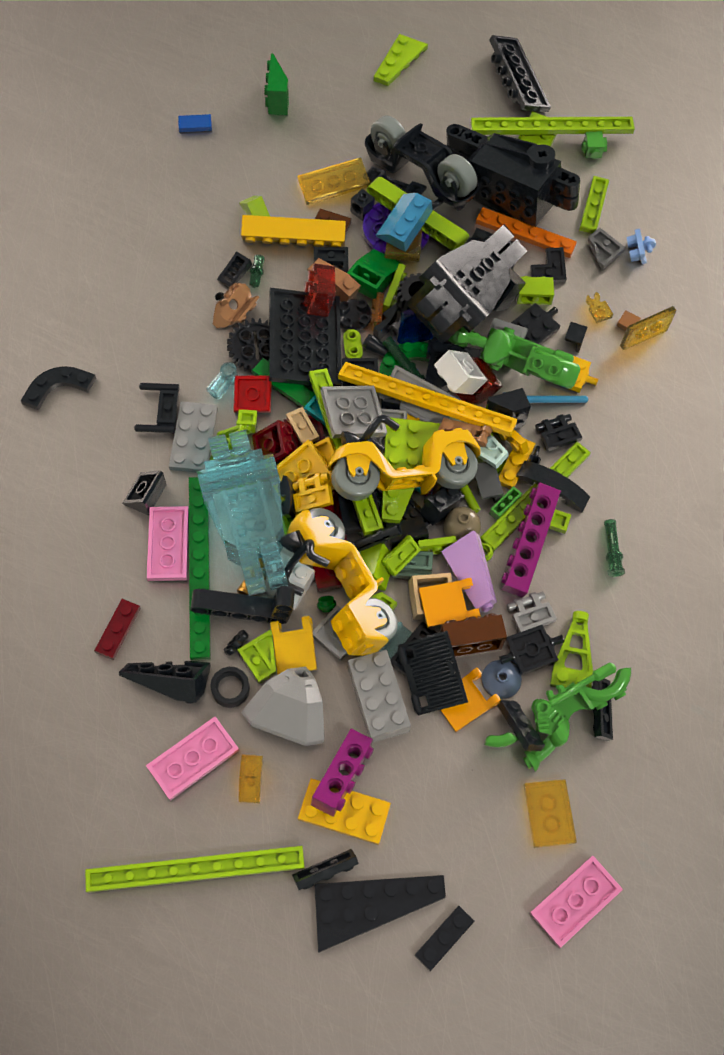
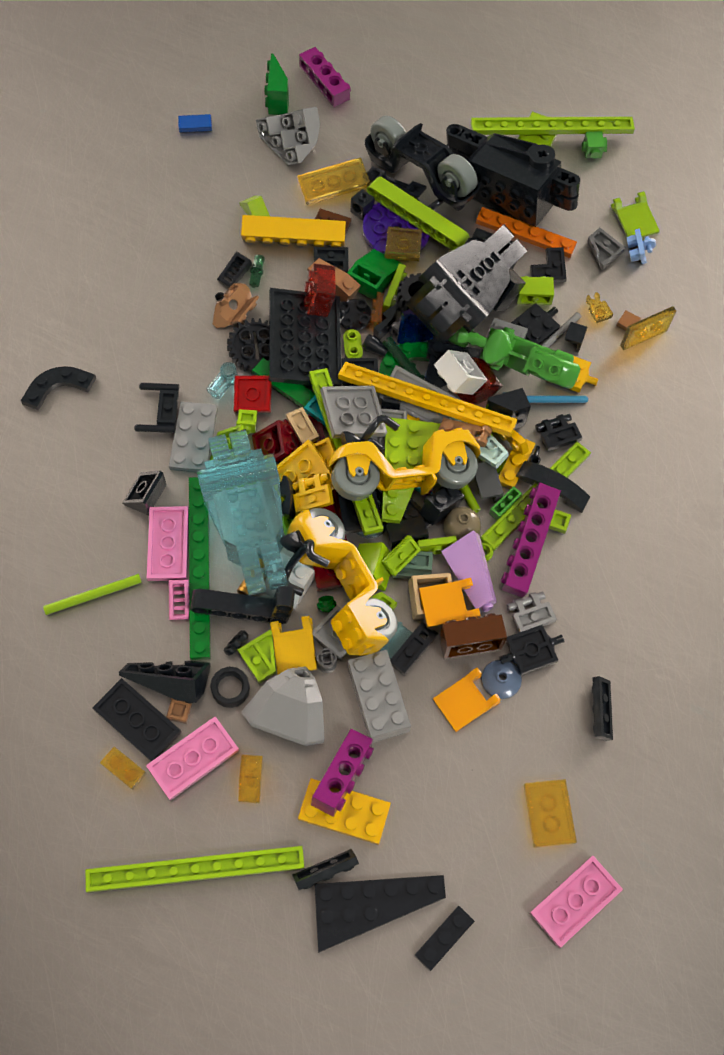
(92, 594): none -> lime piece
(117, 629): dark red plate -> none
(123, 768): none -> clear yellow plate
(136, 720): none -> black plate
(178, 583): none -> bright pink slope
(179, 711): none -> medium nougat tile
(291, 133): none -> light grey brick
(324, 76): none -> magenta brick
(325, 664): none -> flat silver wheel
(380, 536): black pin -> none
(398, 58): lime wing -> none
(405, 220): dark azure slope -> none
(432, 673): black window -> none
(518, 74): black plate -> none
(521, 725): black plate -> none
(554, 715): bright green piece -> none
(561, 330): none -> light grey bar
(562, 675): lime plate -> none
(594, 204): lime tile -> none
(614, 554): clear green pin -> none
(636, 216): none -> lime flag

